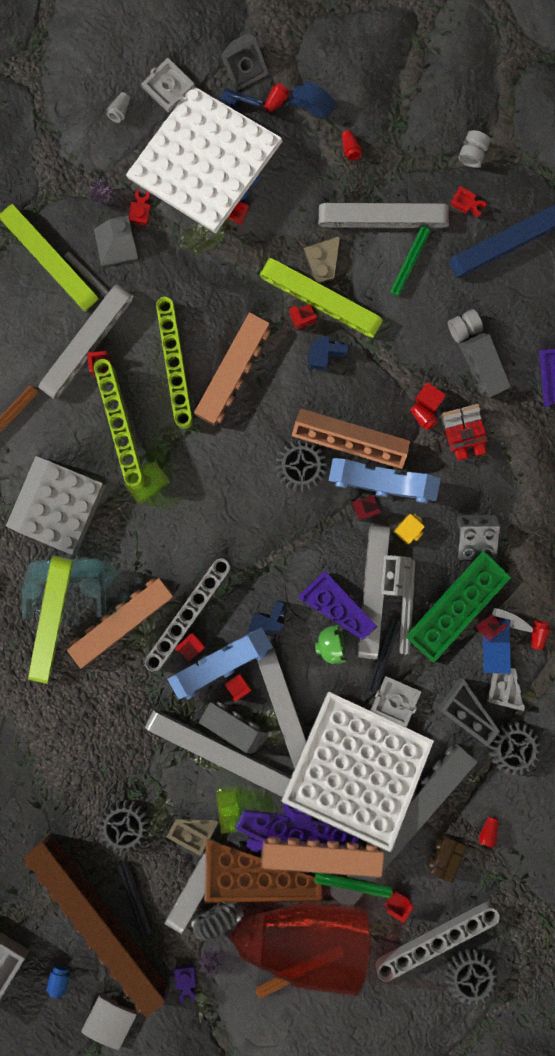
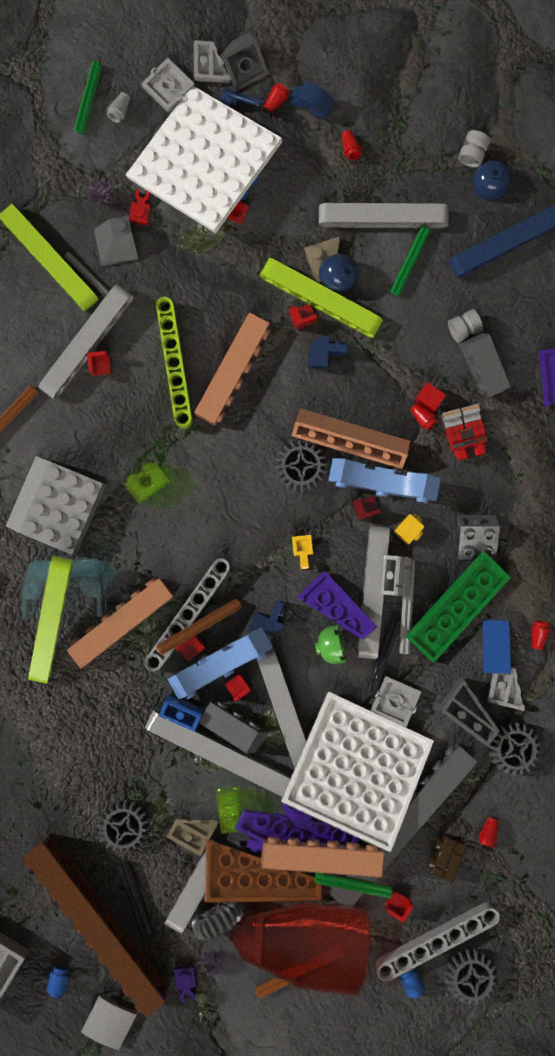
(88, 97): none -> green axle
(113, 417): lime beam -> none
(181, 712): none -> blue brick
(199, 626): none -> dark orange axle
(208, 64): none -> light grey wing
(302, 547): none -> yellow plate
(338, 272): none -> dark blue cylinder
(412, 983): none -> blue brick
(465, 201): red plate -> none
(490, 627): dark red panel -> none
(491, 180): none -> dark blue cylinder
(515, 621): light grey slope -> none

